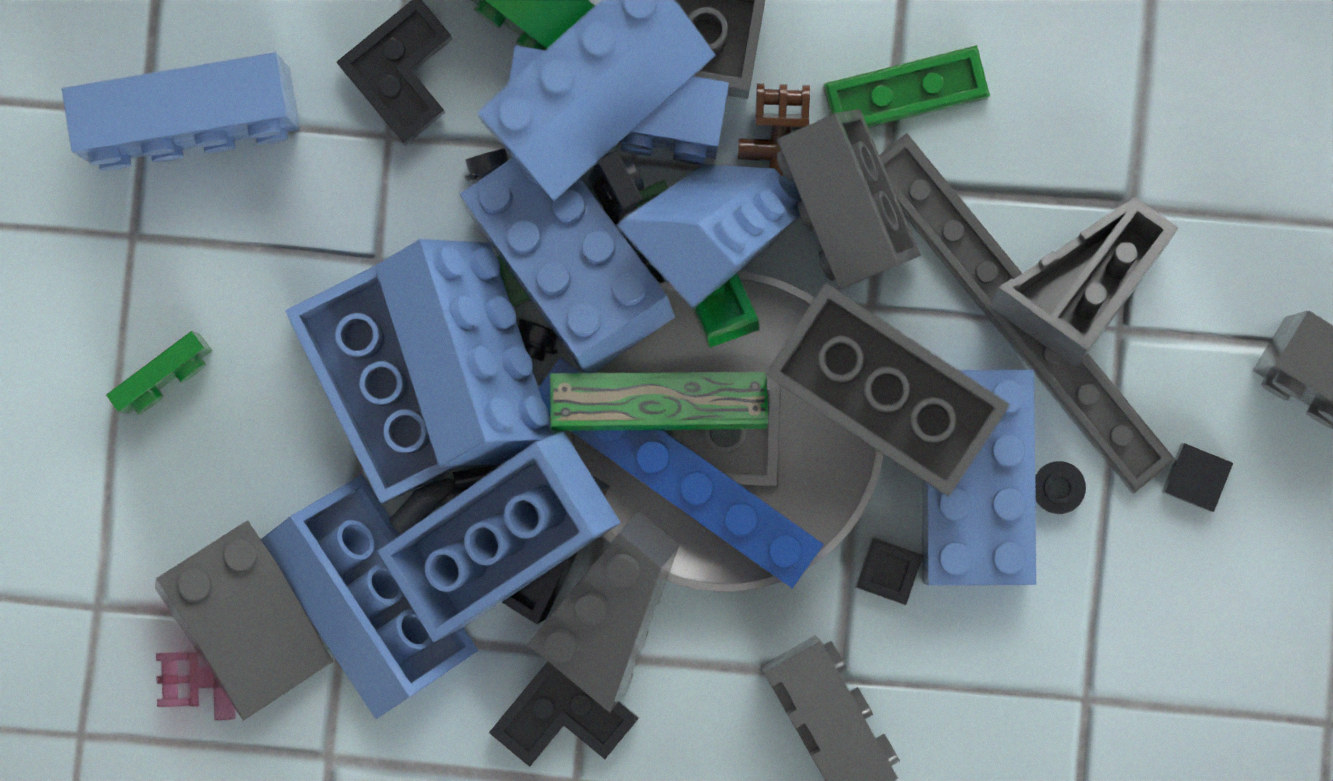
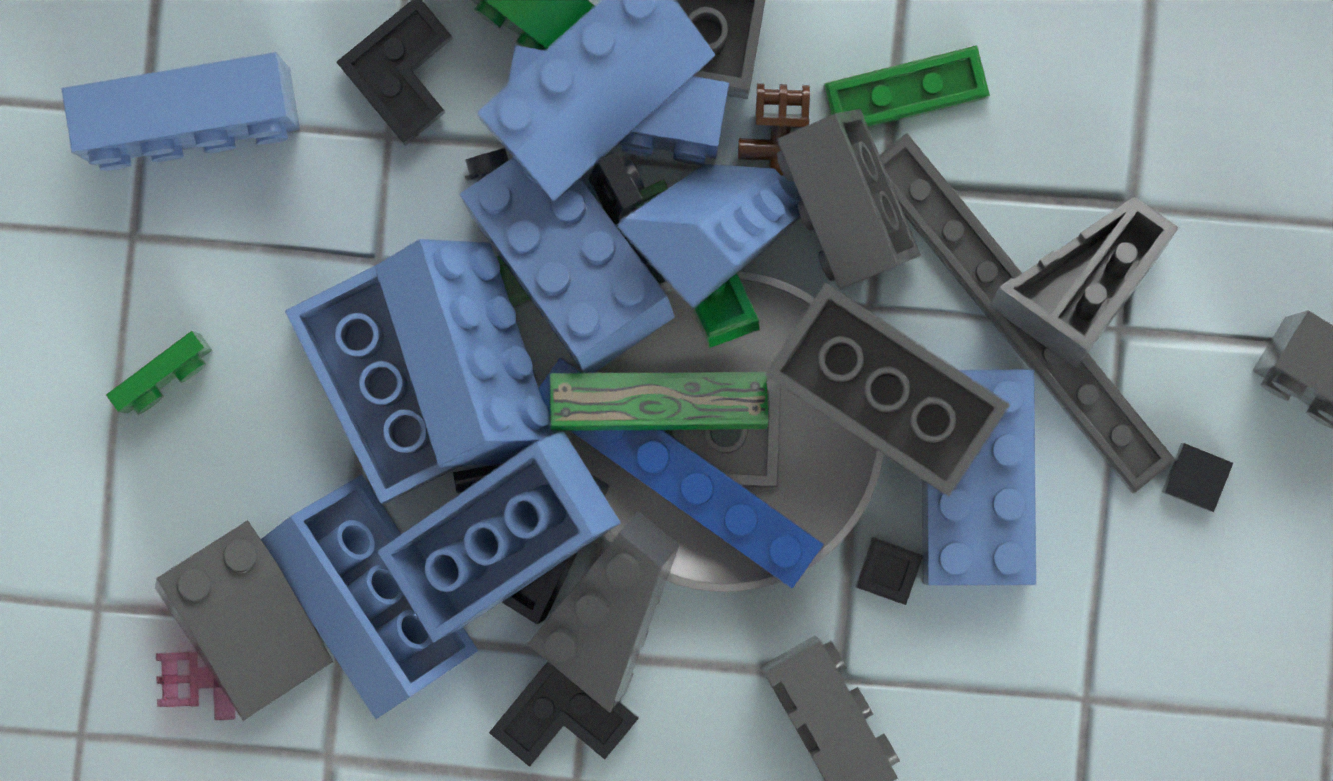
(422, 503): dark grey arm -> none
(537, 339): black plate -> none
(1043, 493): black plate -> none

